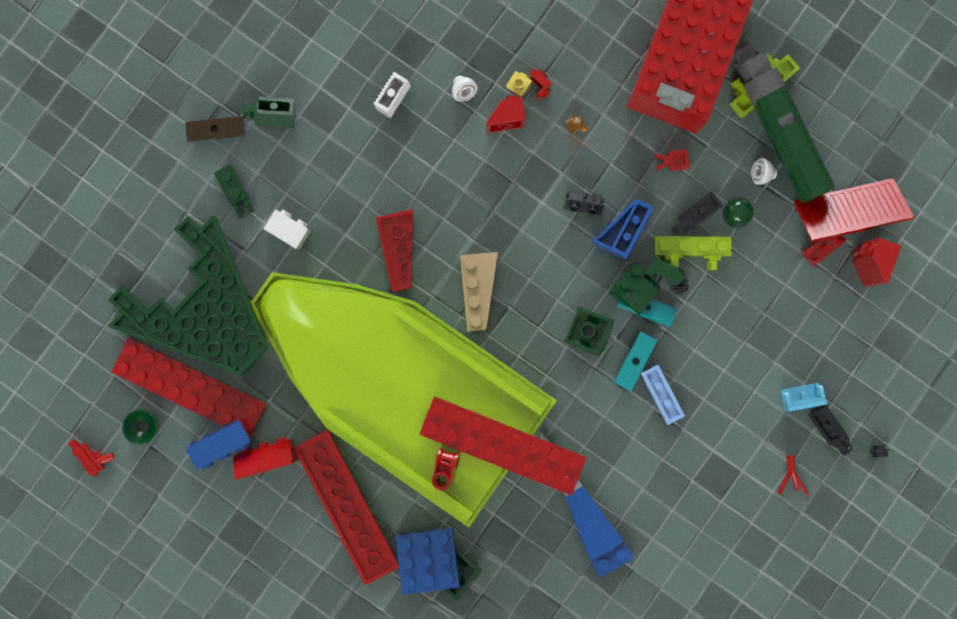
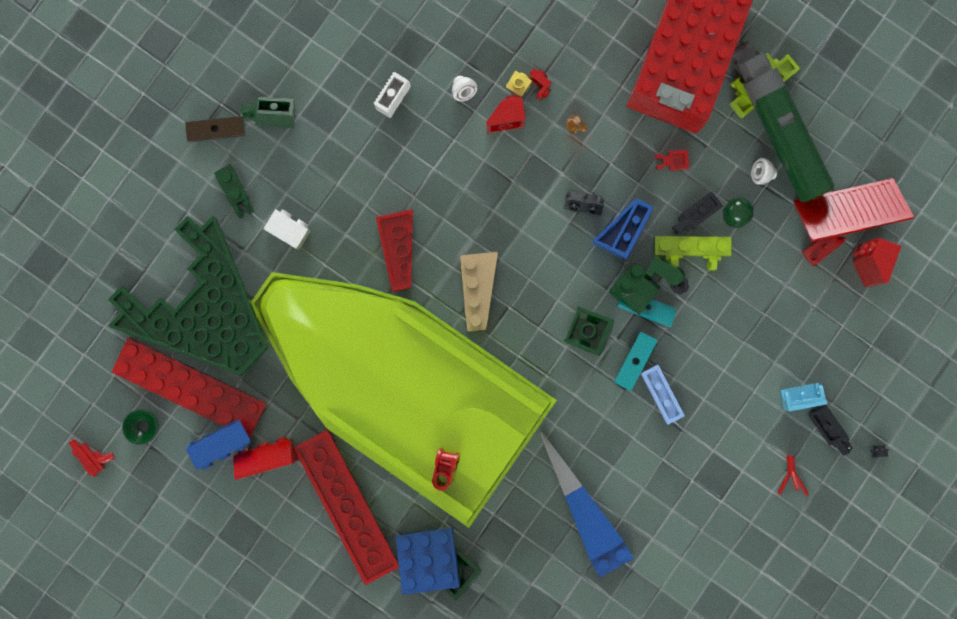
(503, 445): red plate -> none

